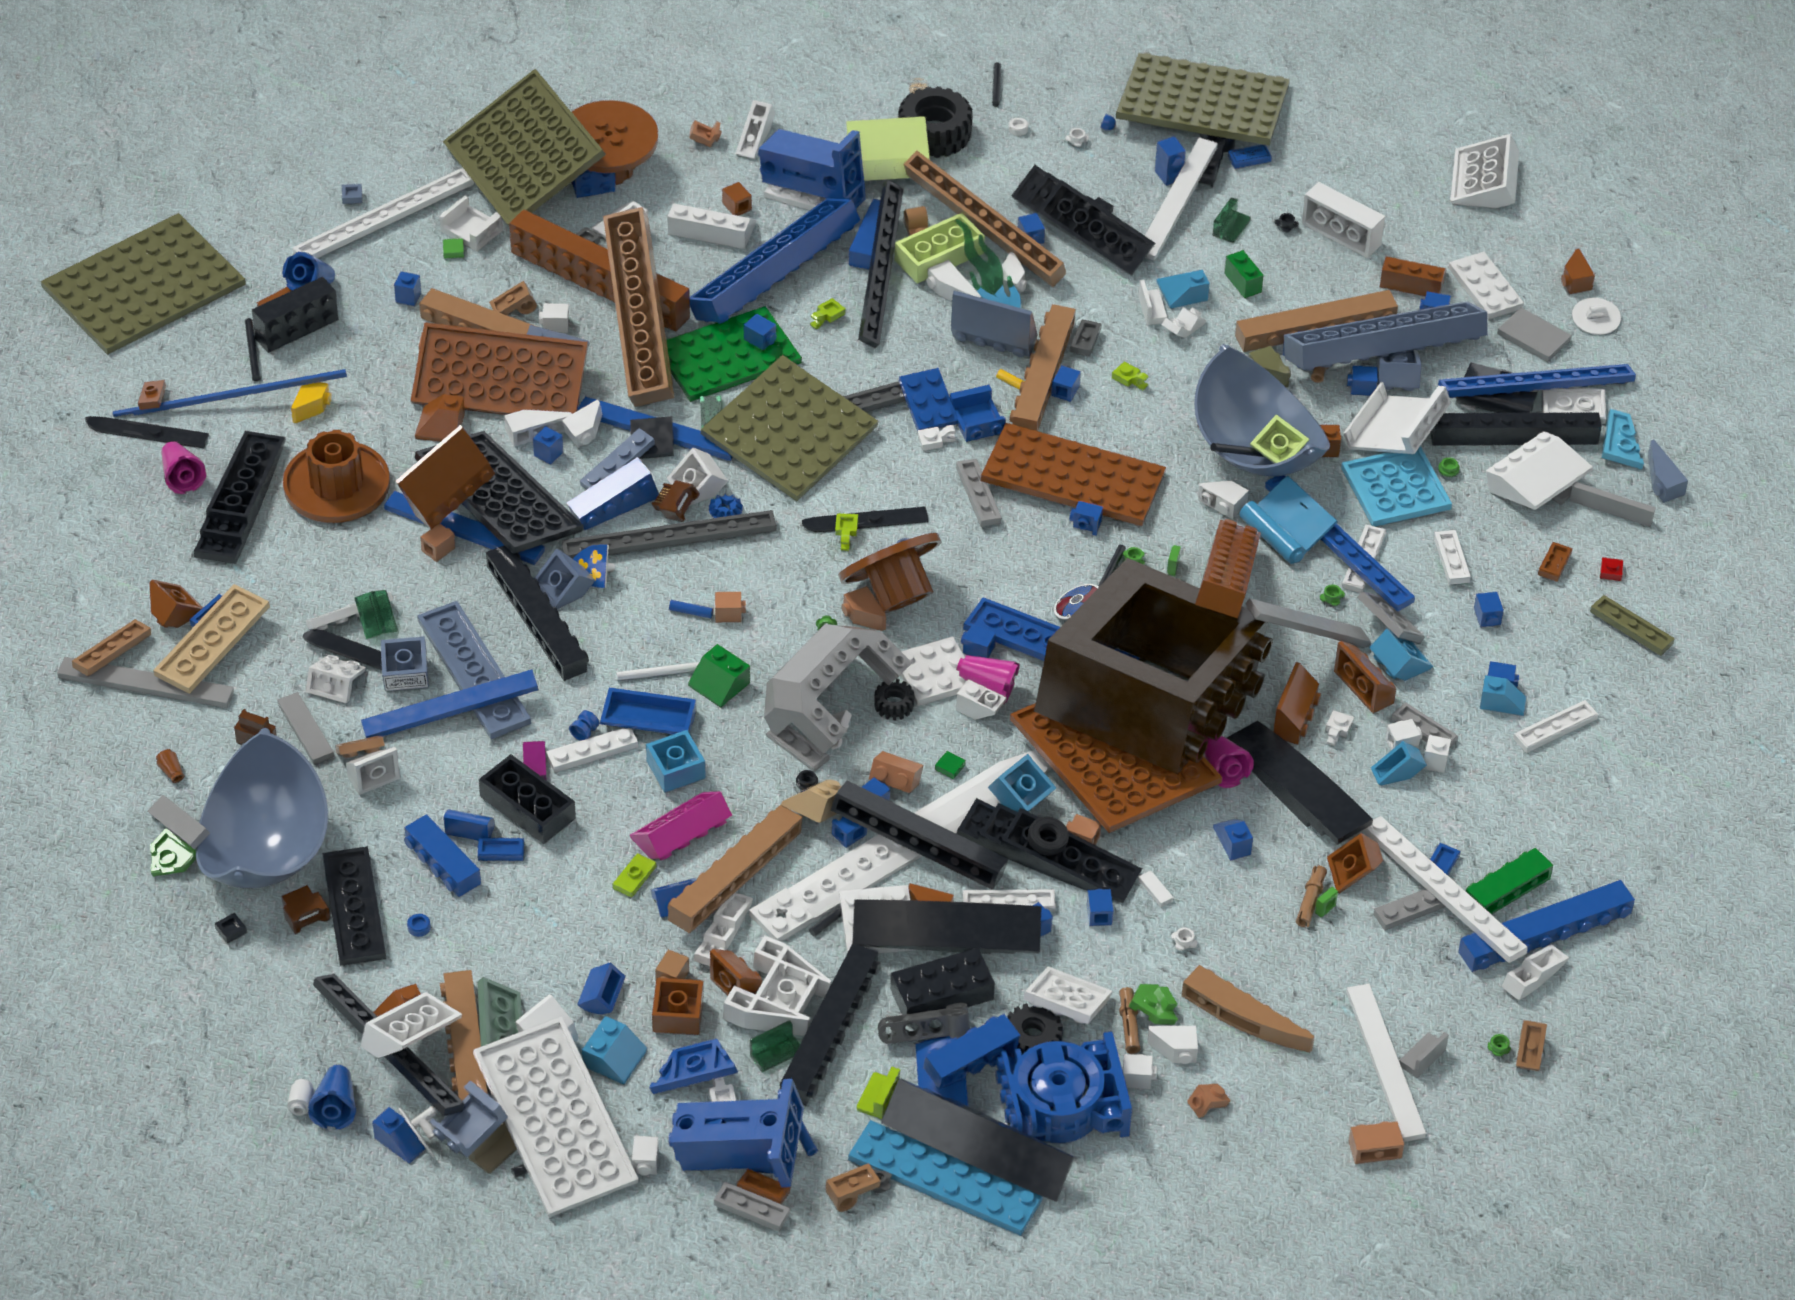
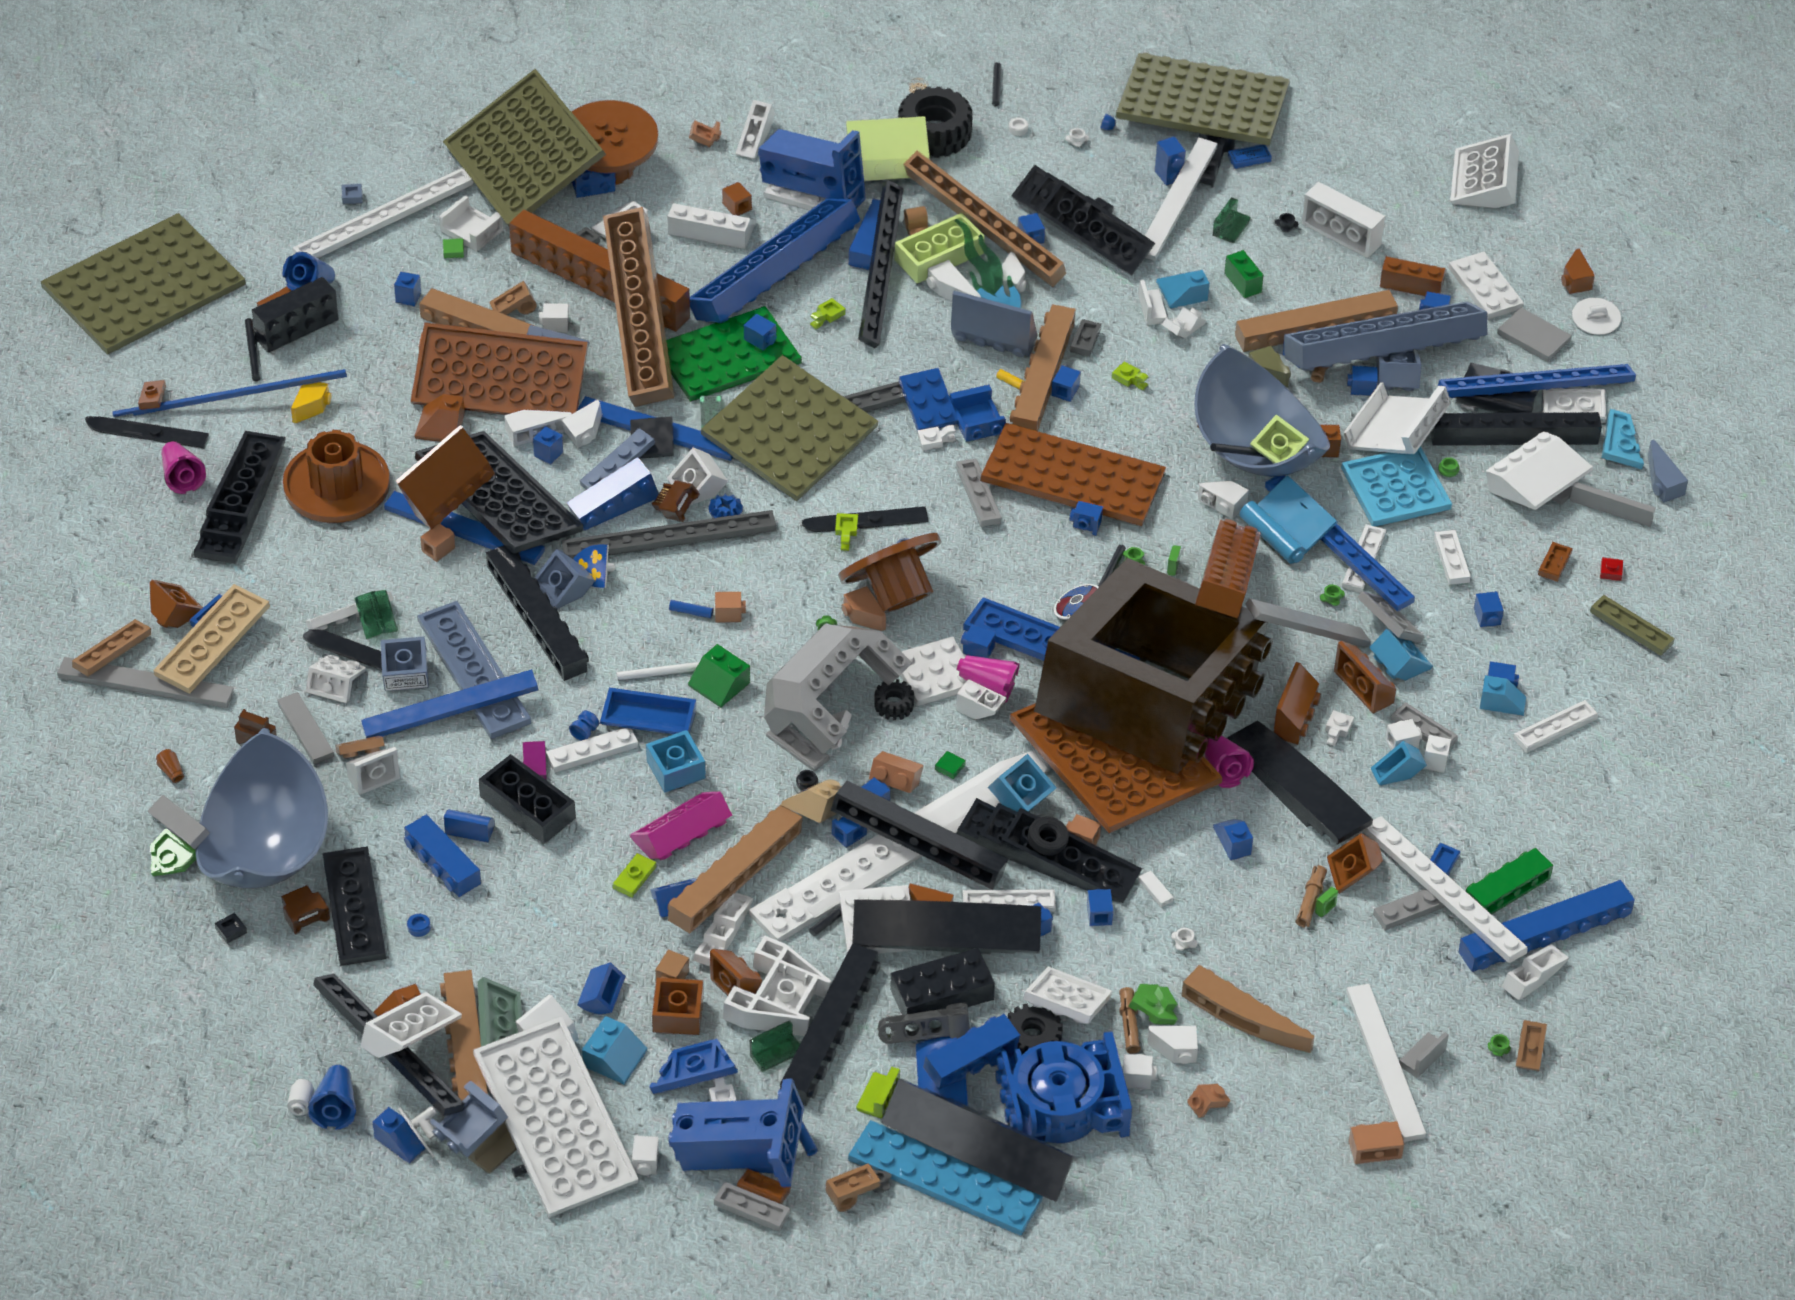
(500, 849): blue tile -> none

